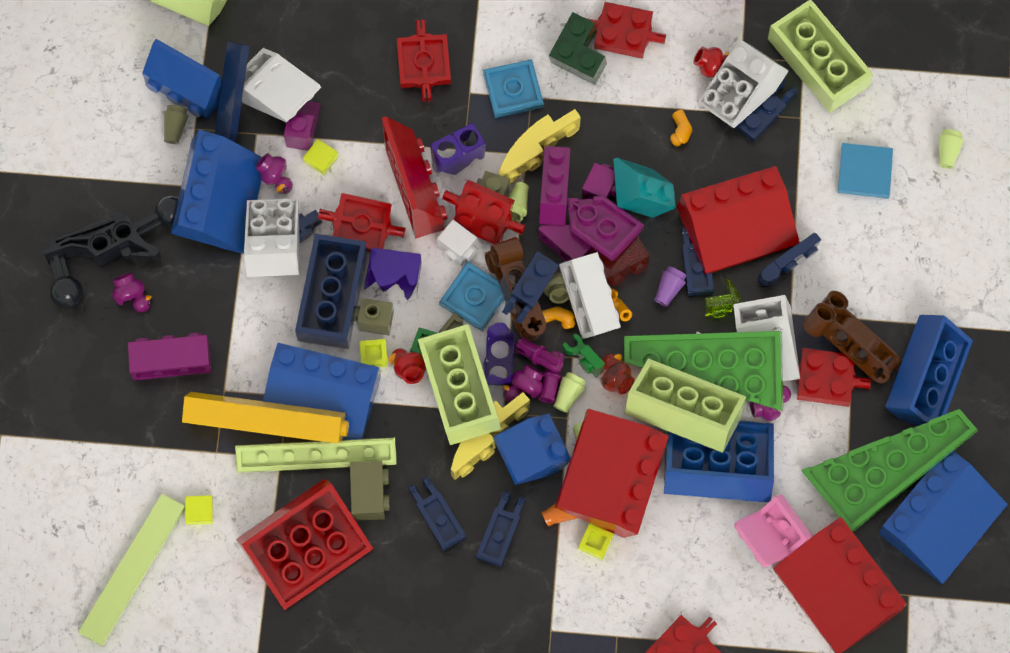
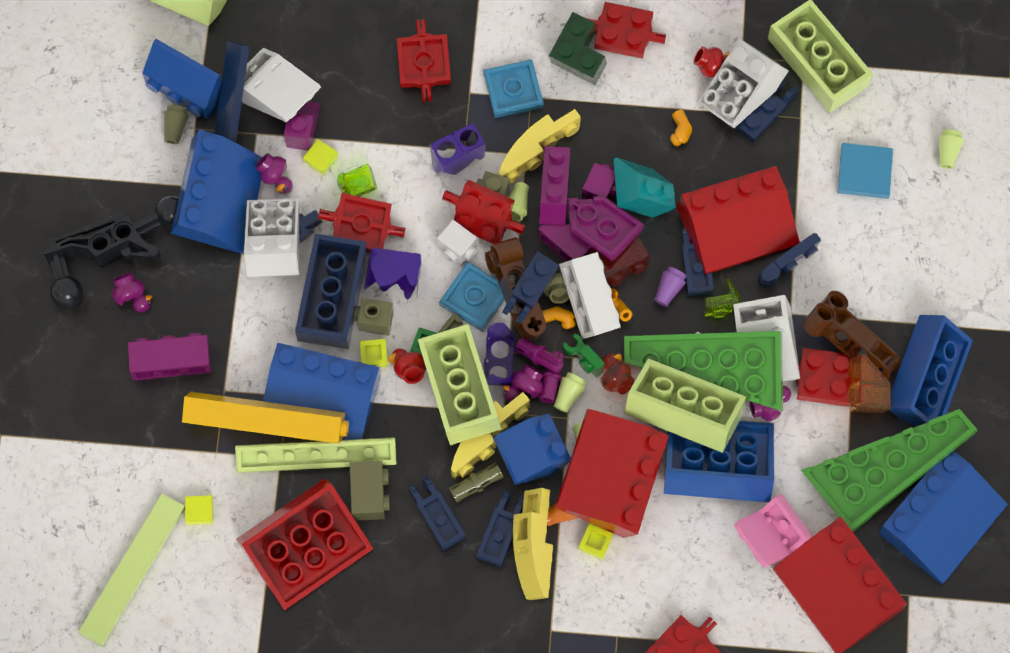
(357, 181): none -> clear neon green plate
(413, 178): red slope -> none
(476, 482): none -> olive pin
(531, 552): none -> light yellow slope
(868, 387): none -> clear orange slope

